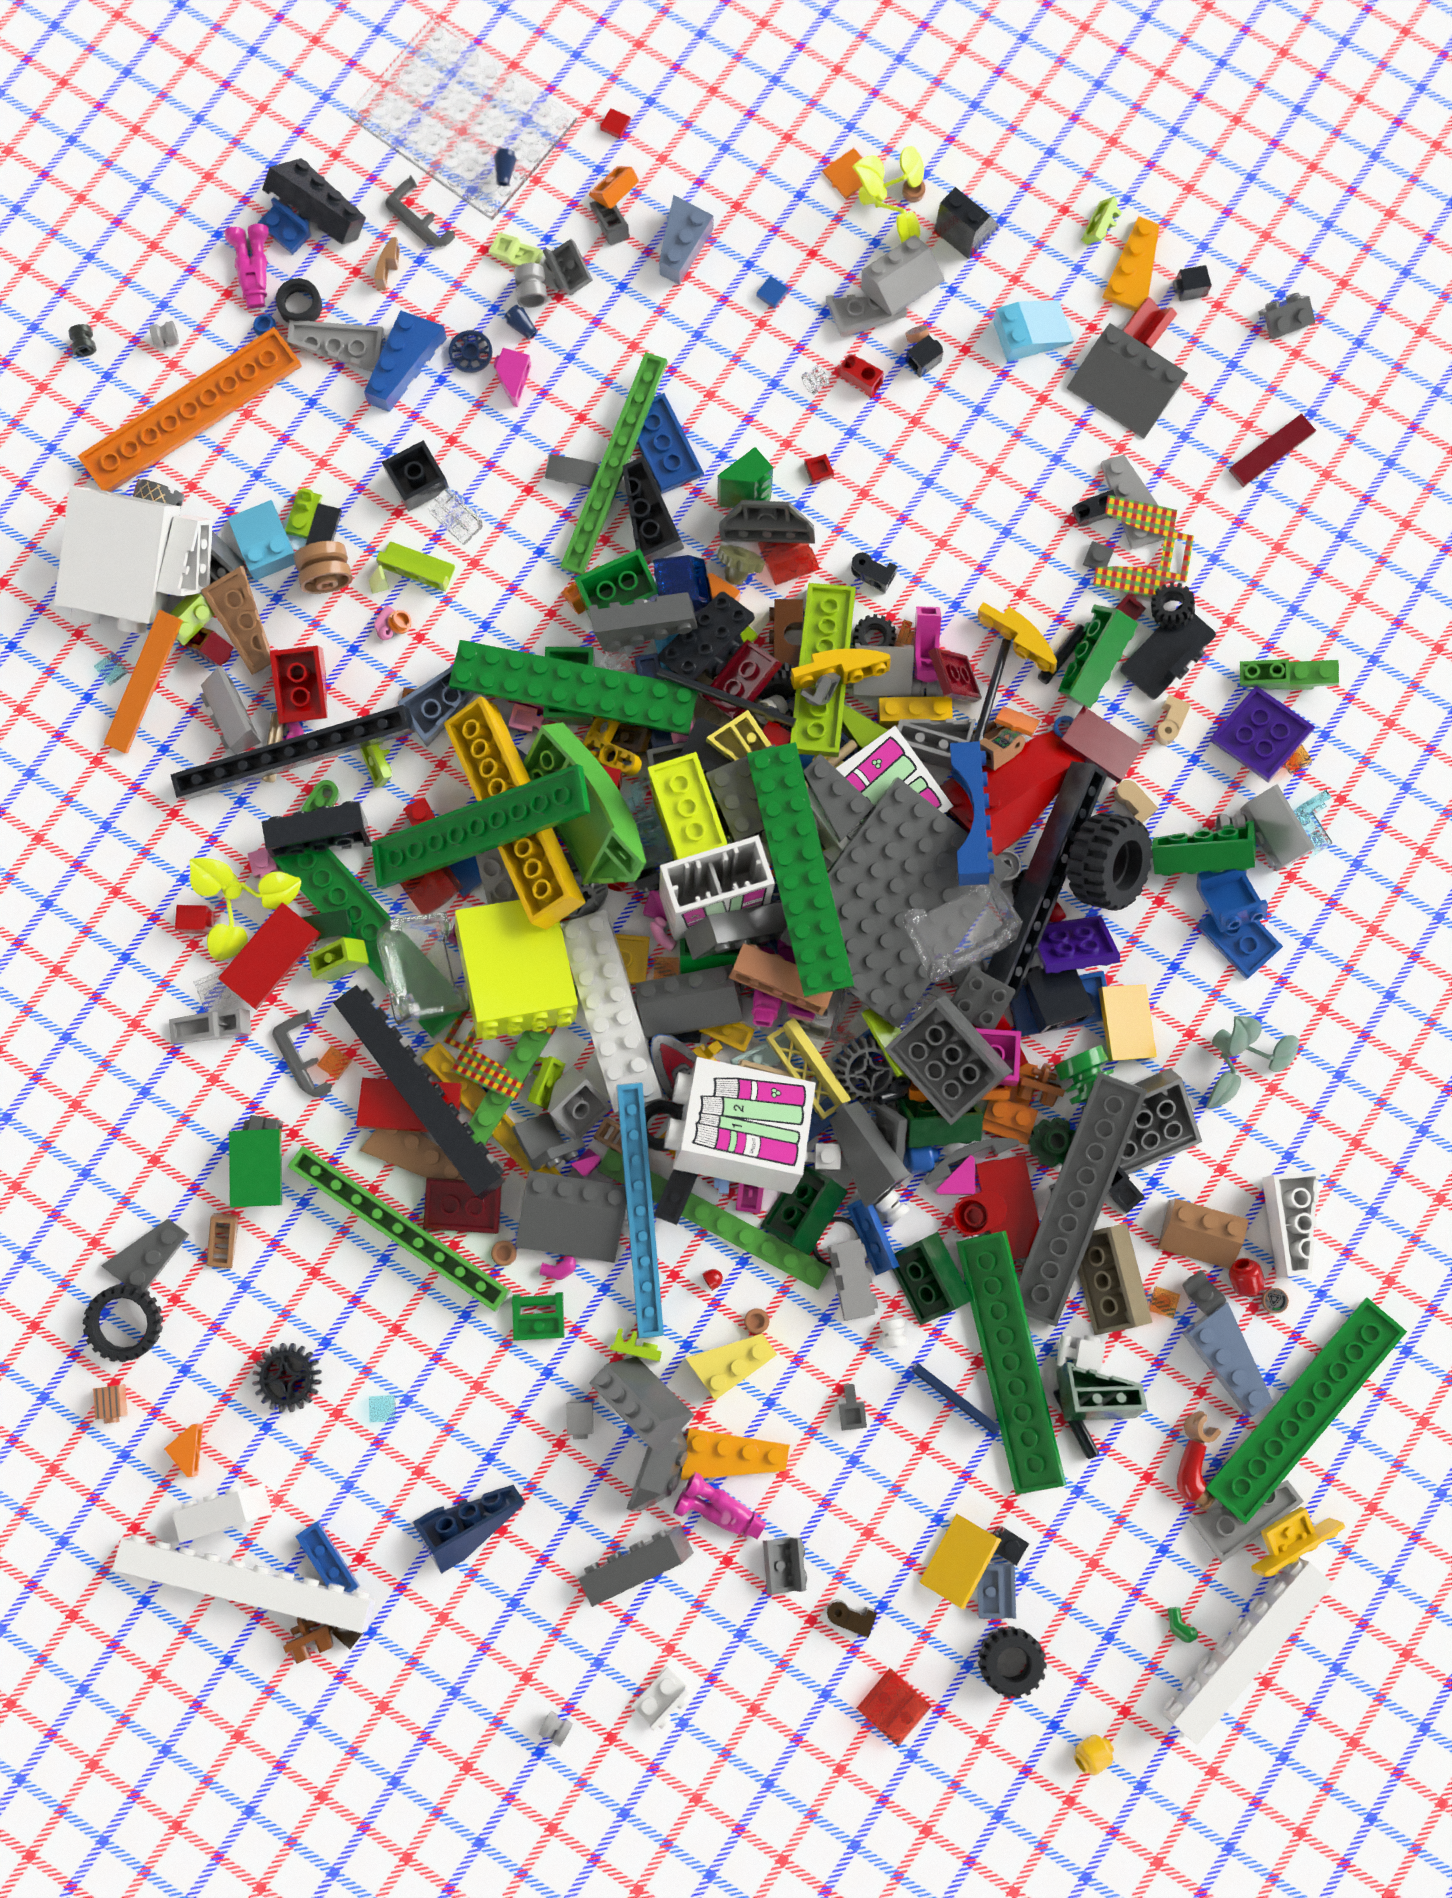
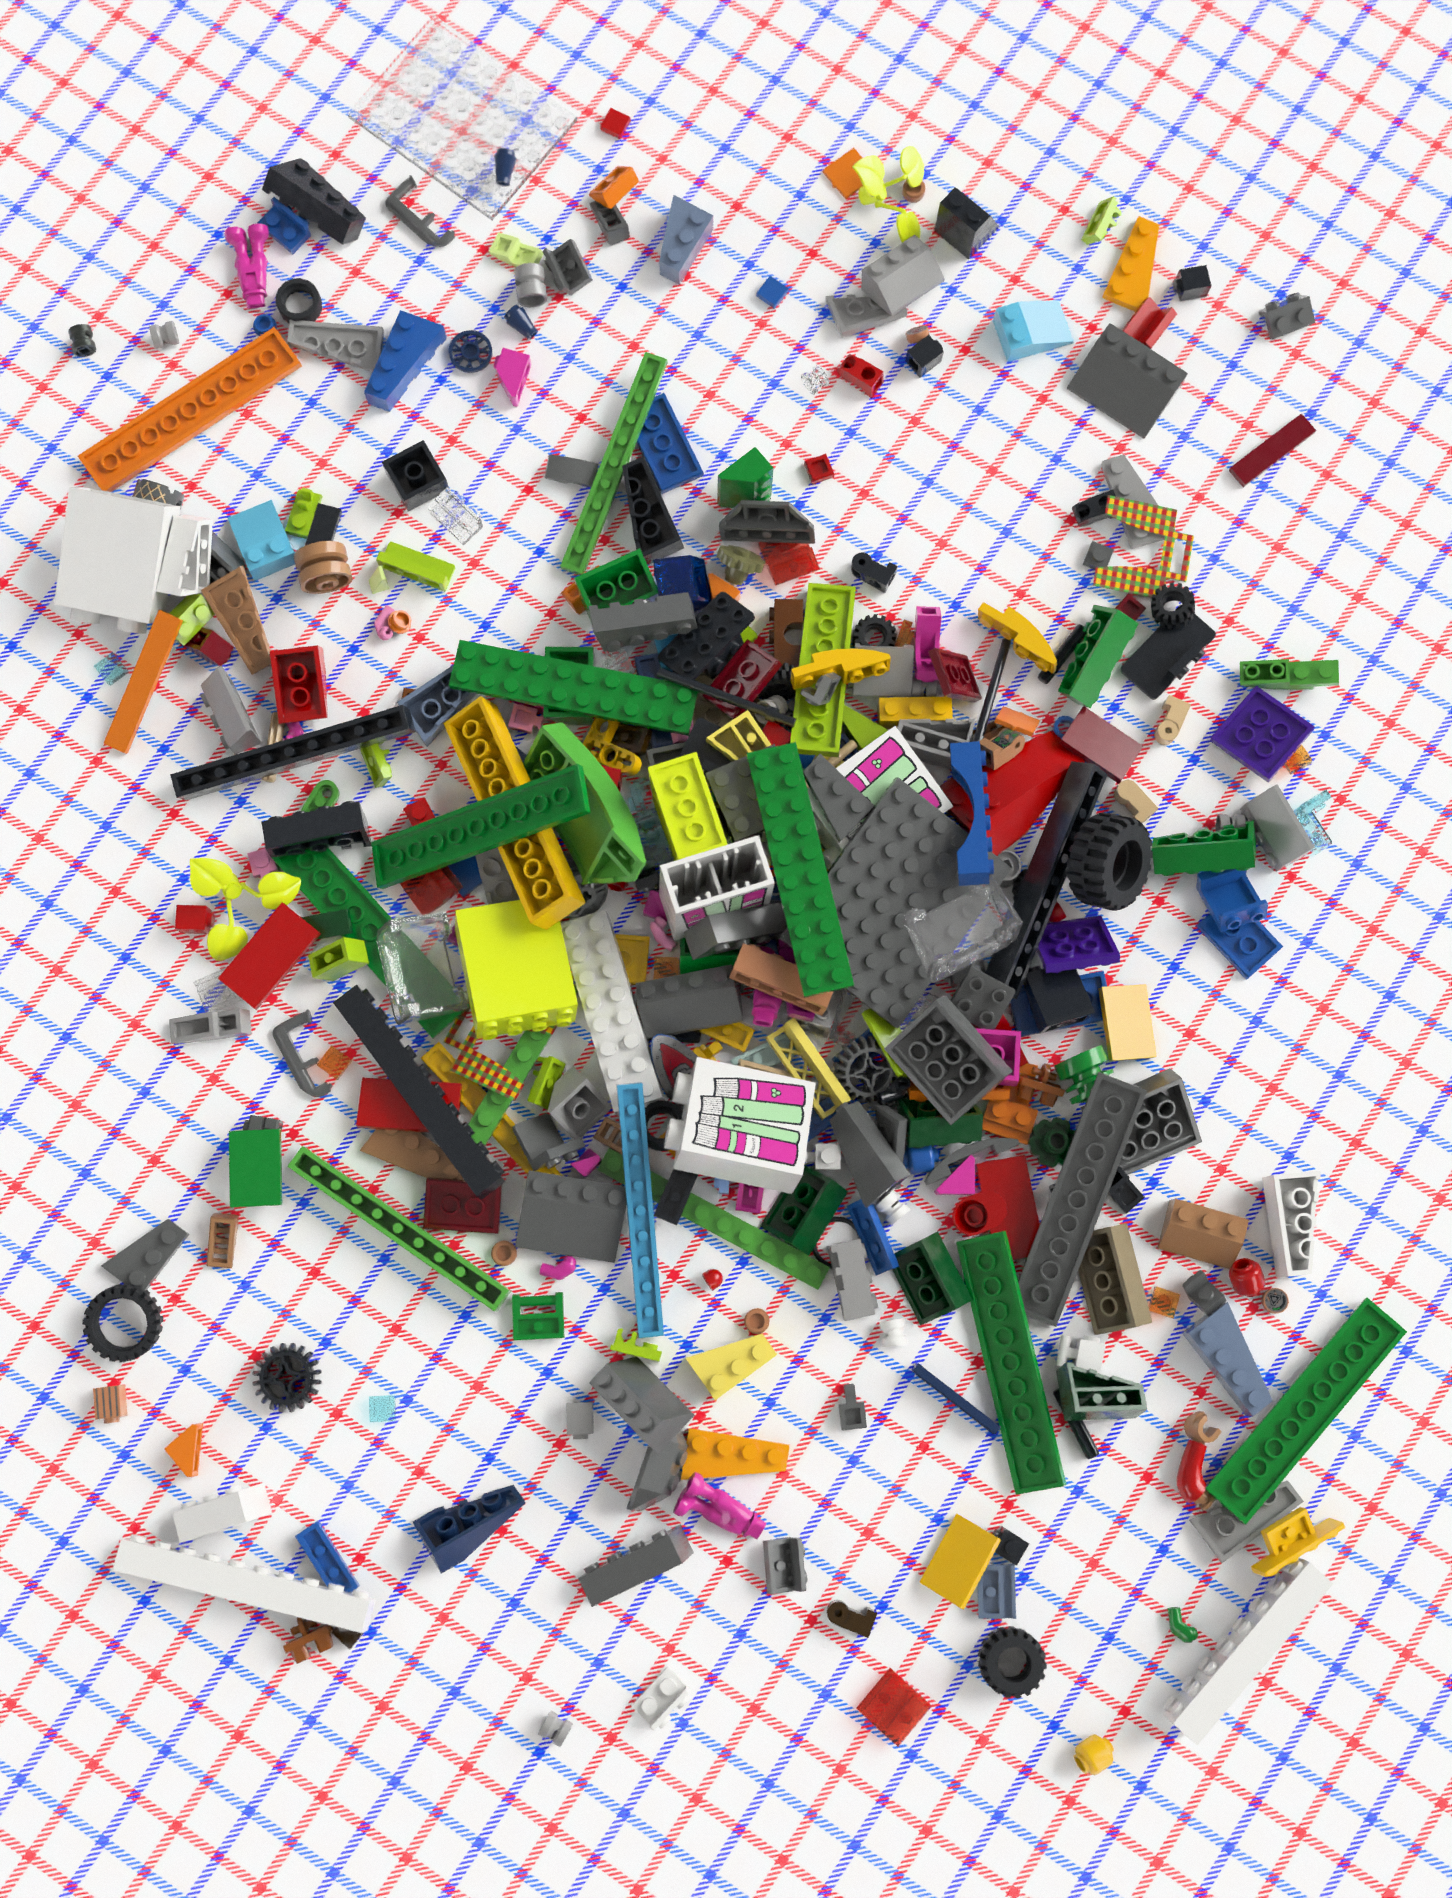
(388, 260): medium nougat slope -> none
(1244, 1033): sand green plant -> none

